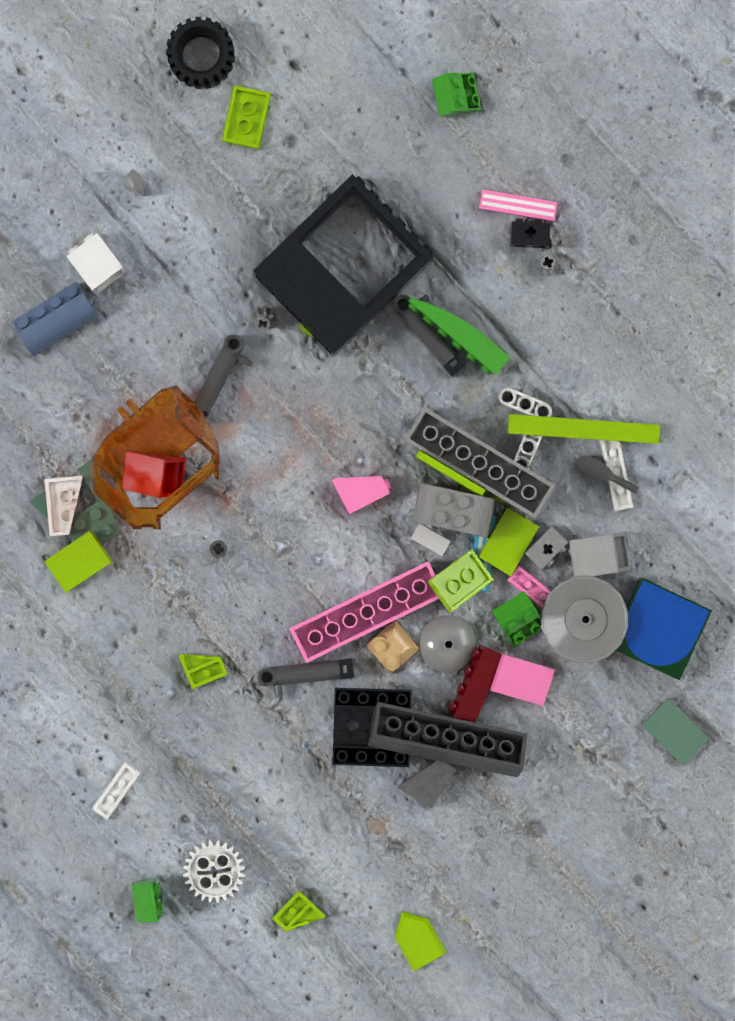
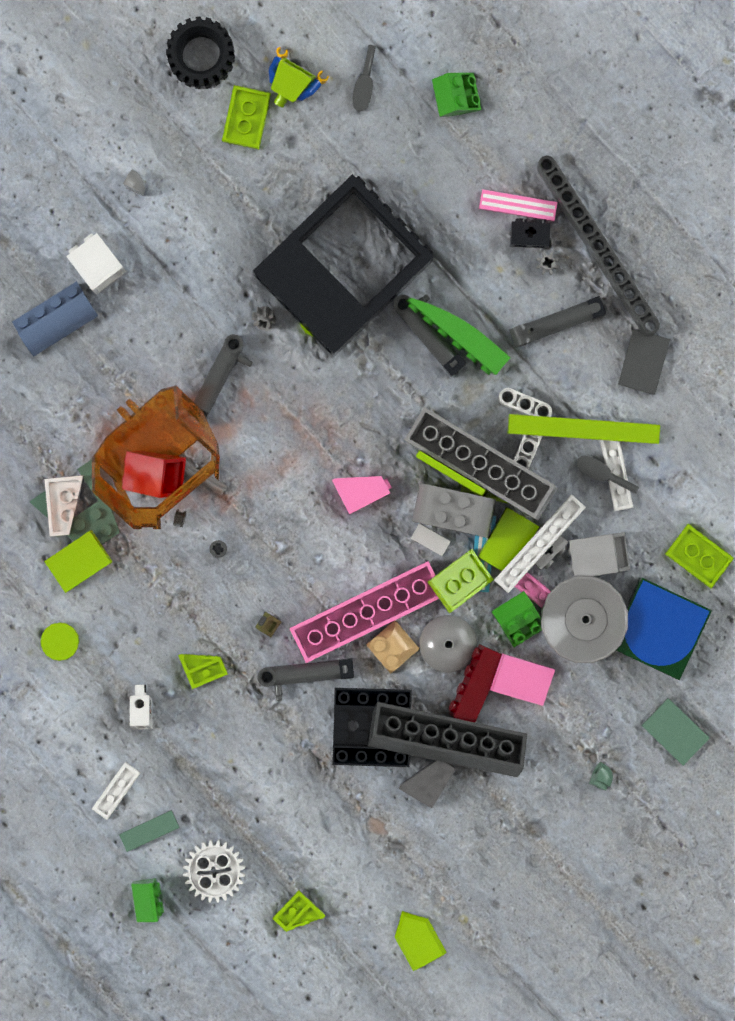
(59, 641): none -> lime tile
(140, 717): none -> white torso
(149, 830): none -> sand green tile
(179, 518): none -> clear smoke bush
(268, 624): none -> olive plate
(291, 80): none -> lime torso
(364, 85): none -> dark grey piece
(539, 543): none -> white tile
(557, 322): none -> dark grey piece
(597, 236): none -> dark grey beam
(601, 777): none -> sand green piece
(643, 362): none -> dark grey tile
(699, 556): none -> lime tile

